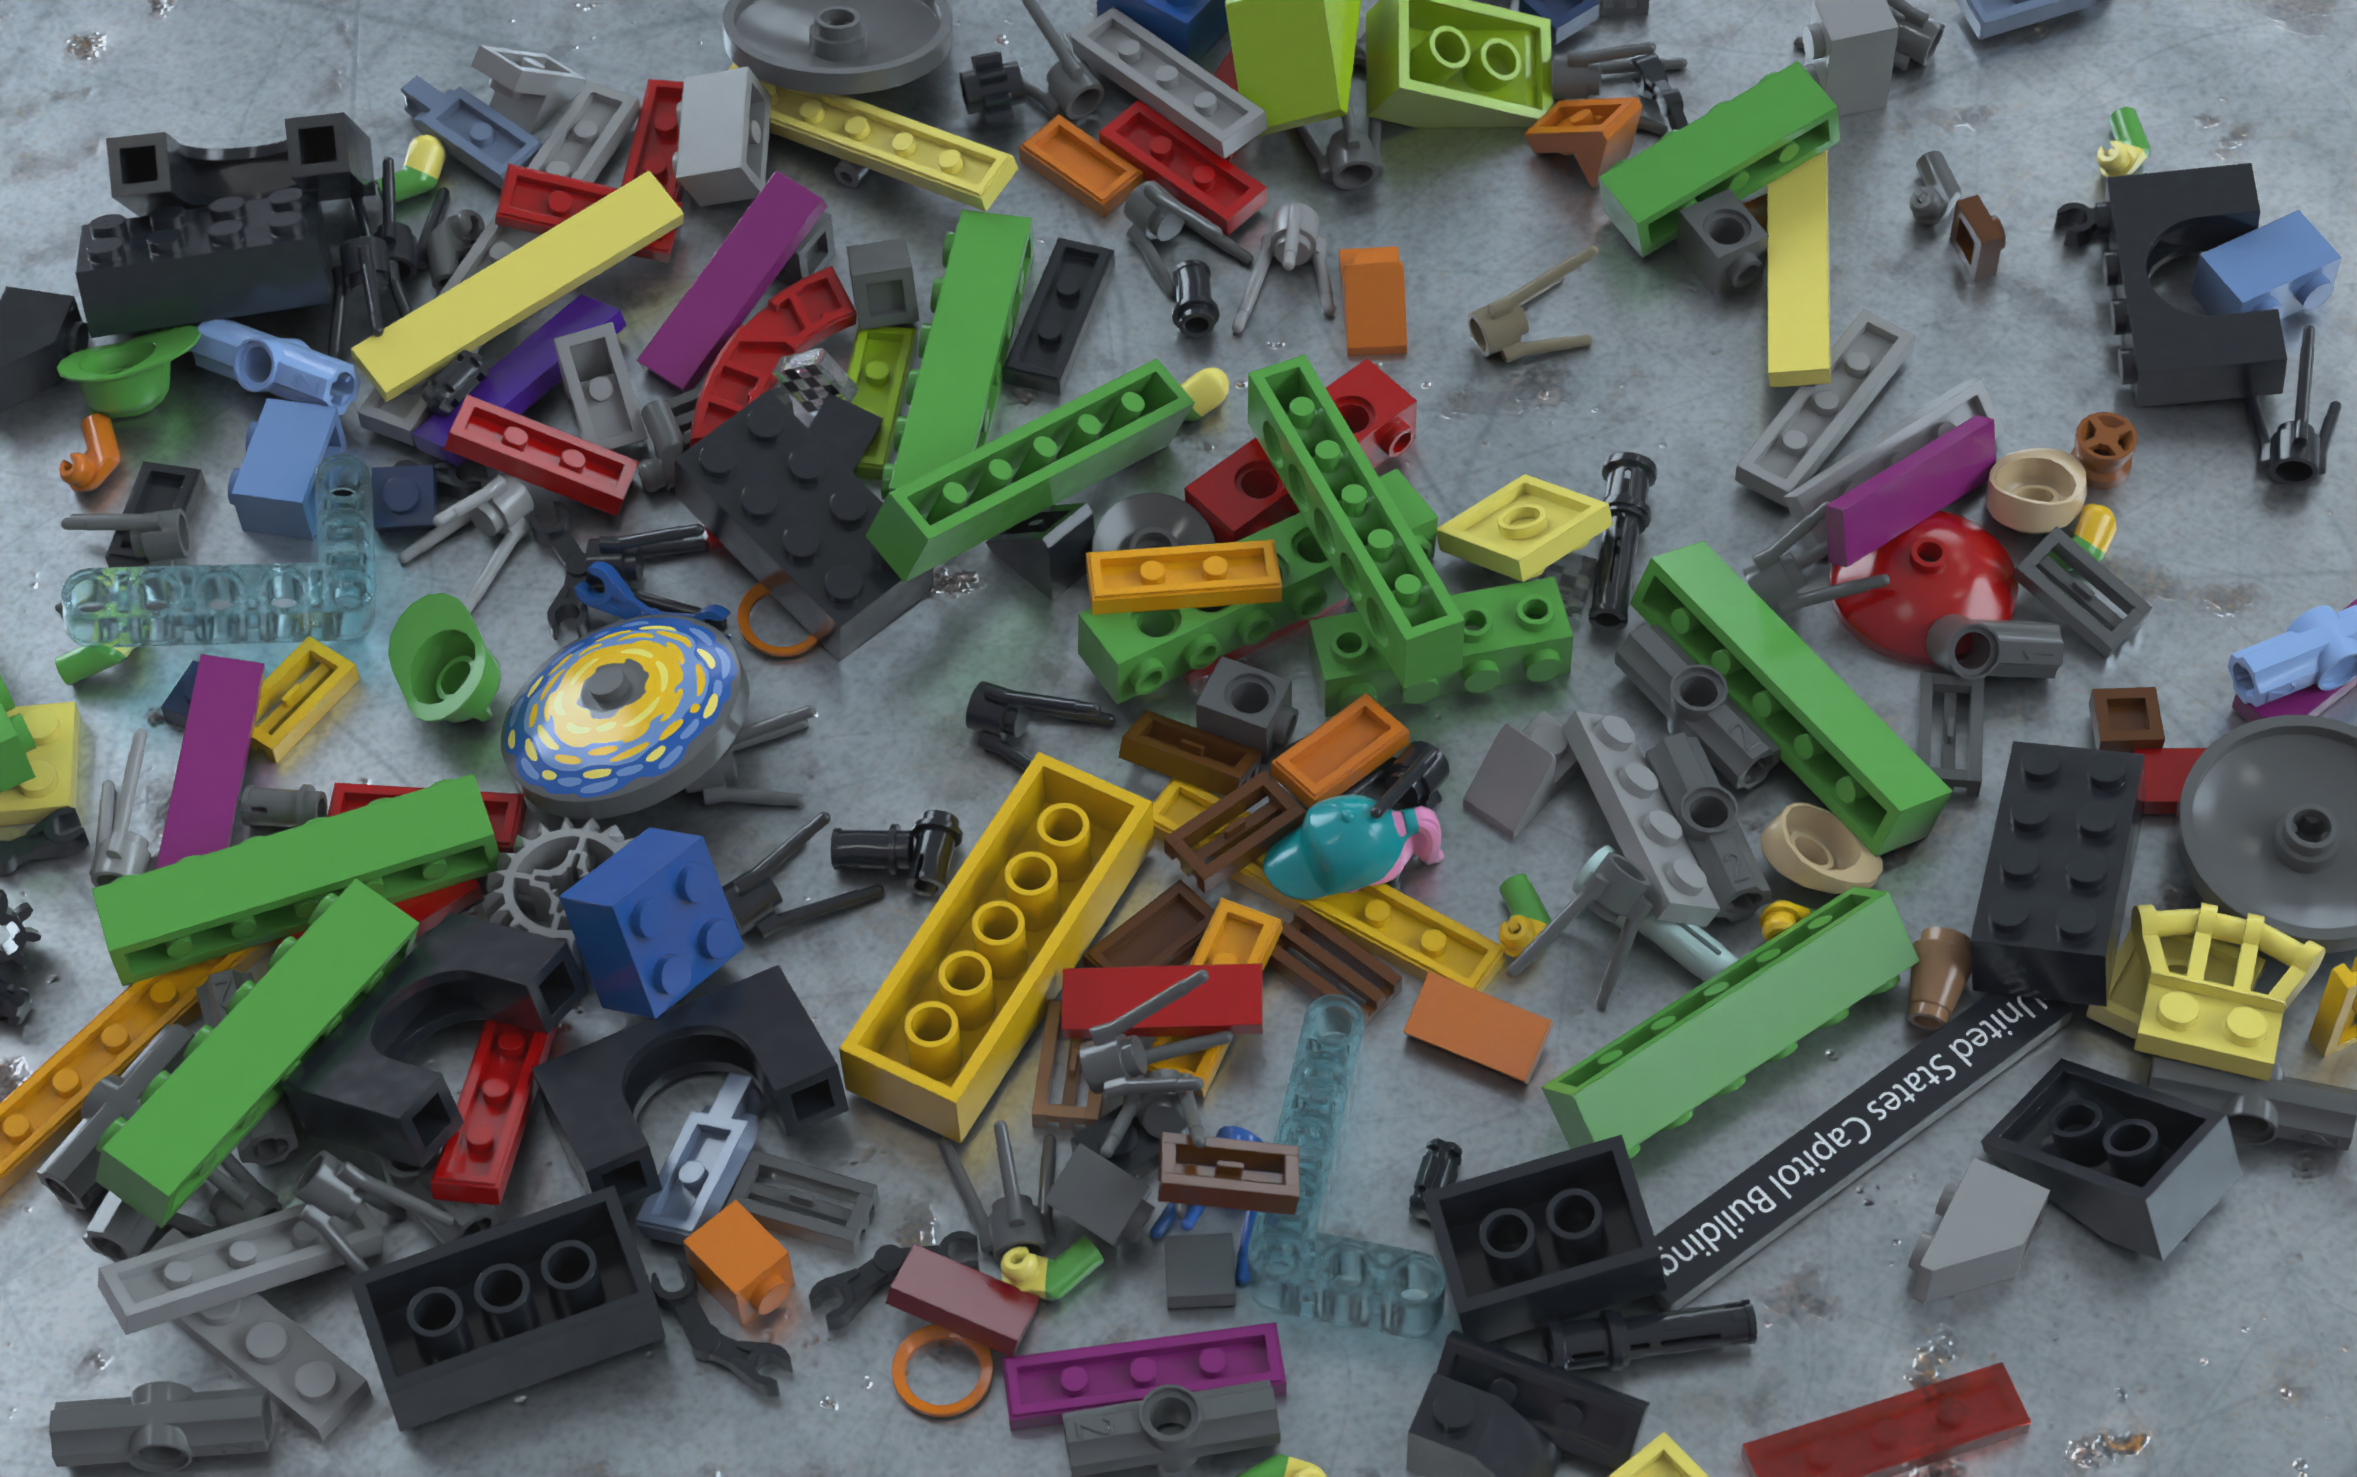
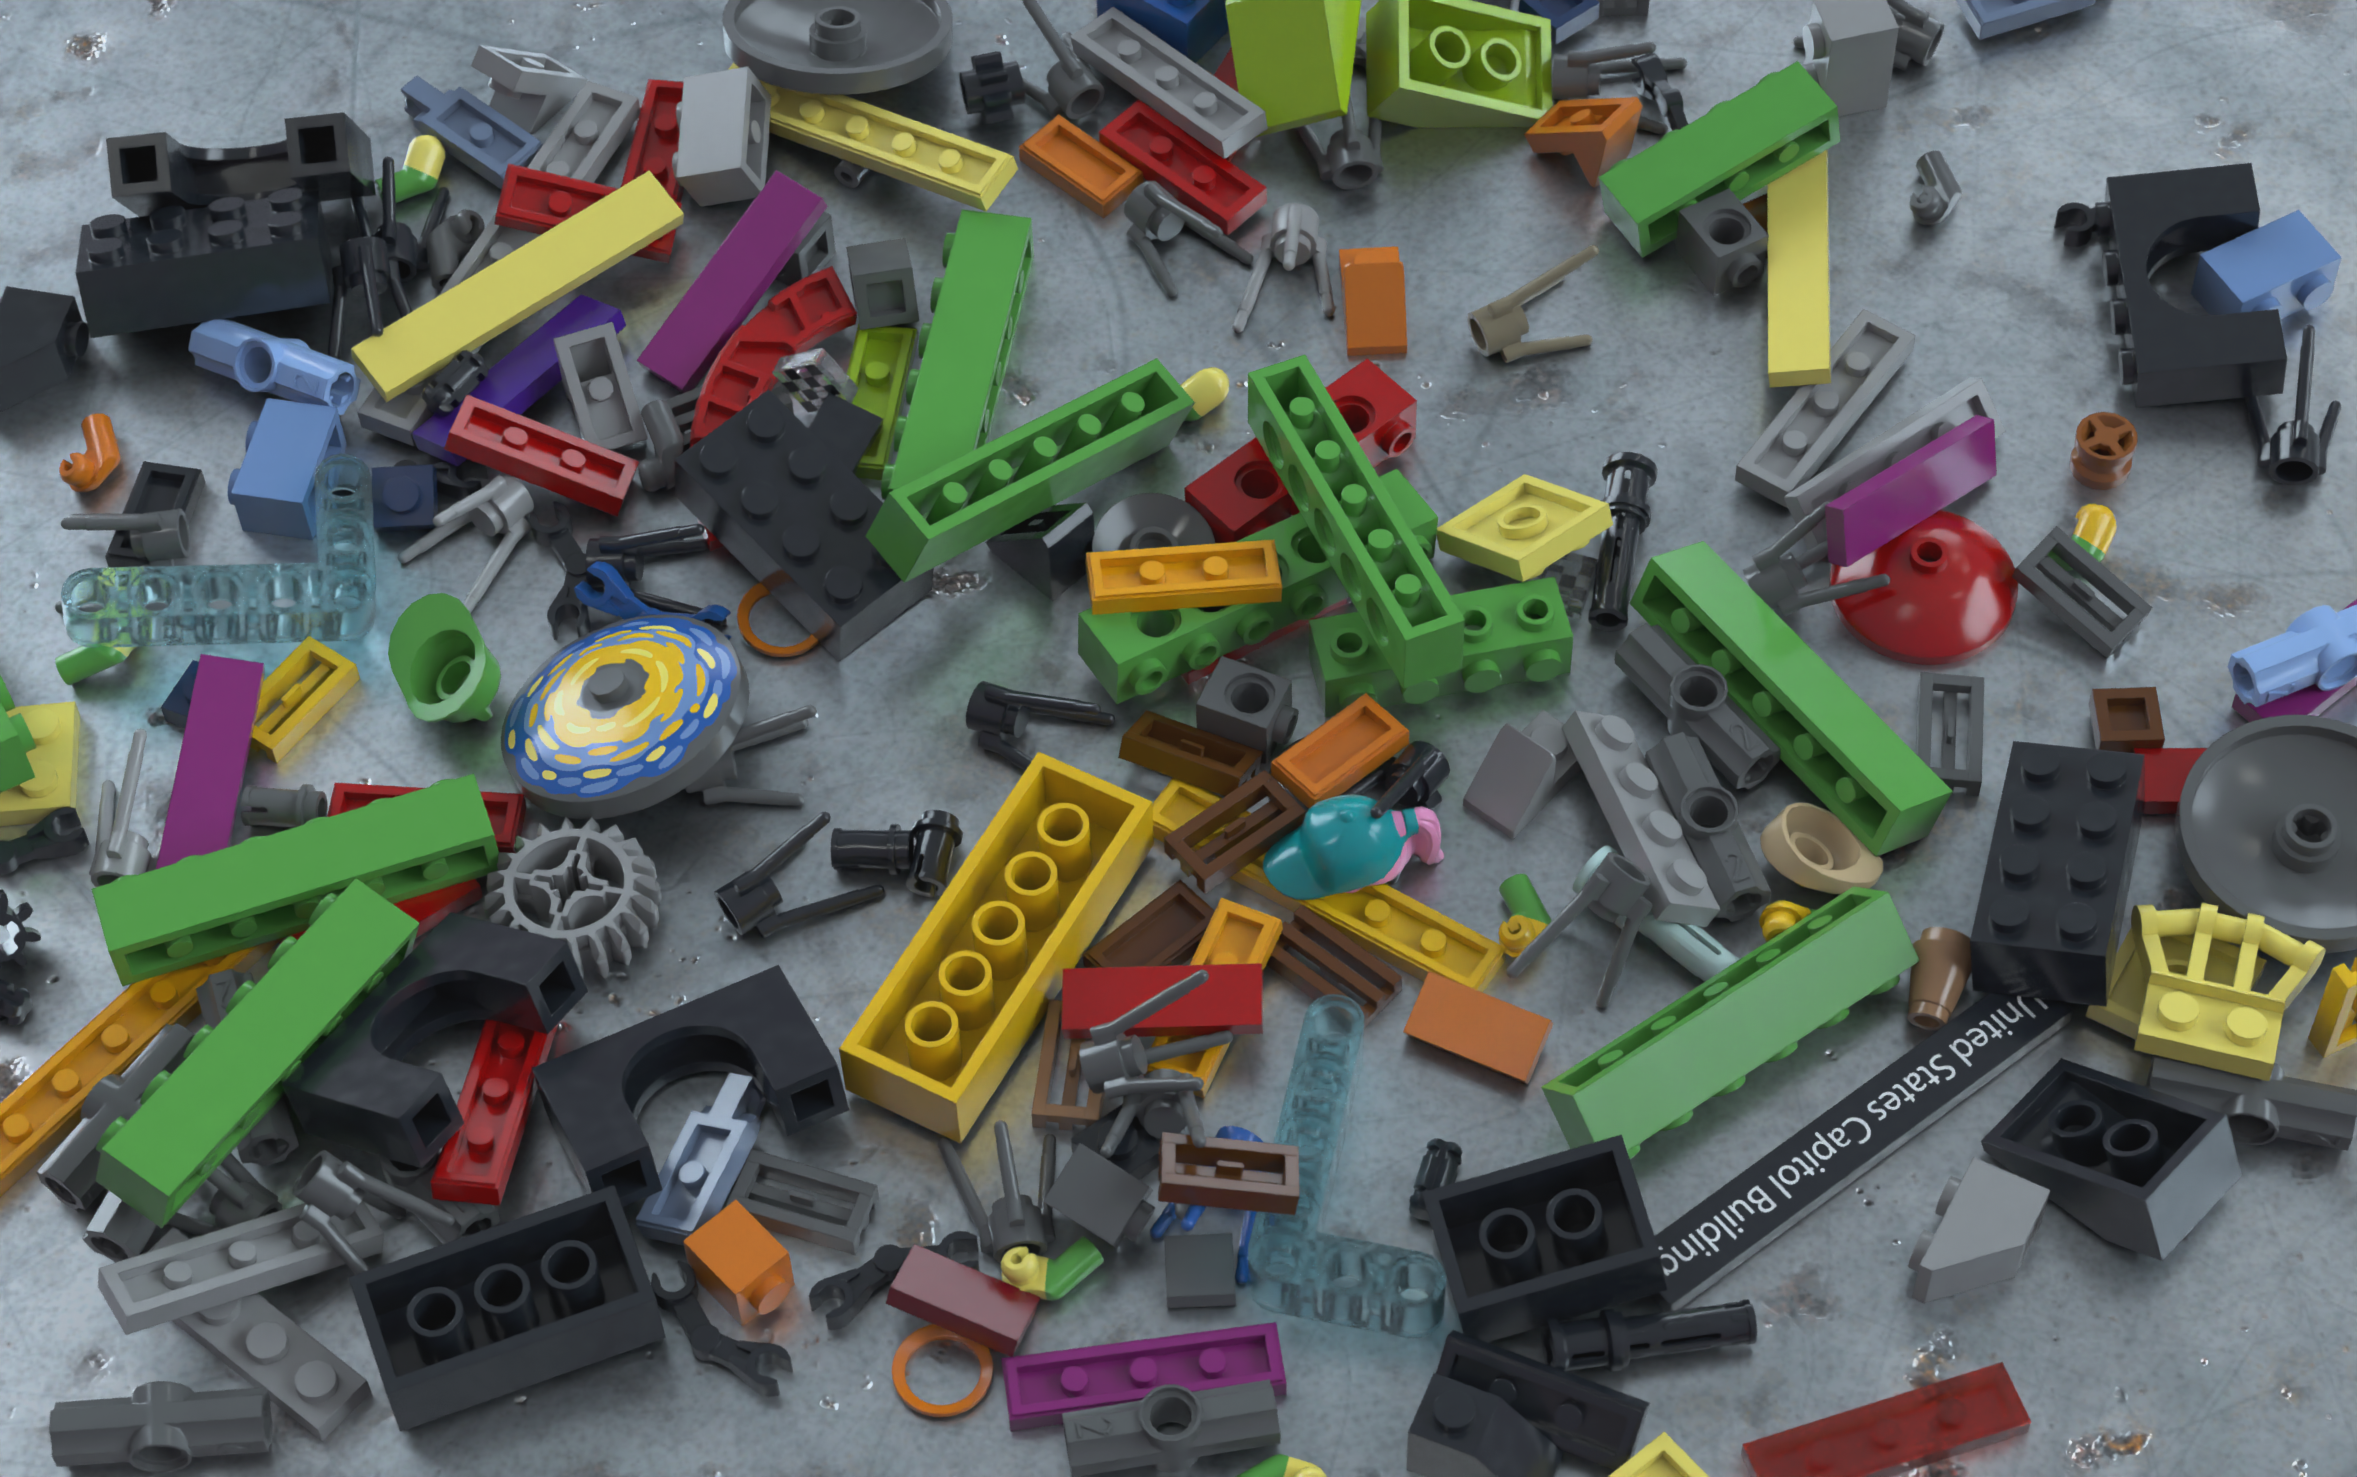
(128, 375): bright green piece -> none
(652, 922): blue brick -> none
(1058, 316): black tile -> none
(1195, 310): black pin -> none
(1977, 237): reddish brown plate -> none
(1998, 647): dark grey piece -> none
(2036, 490): tan hat -> none
(2128, 148): arm -> none

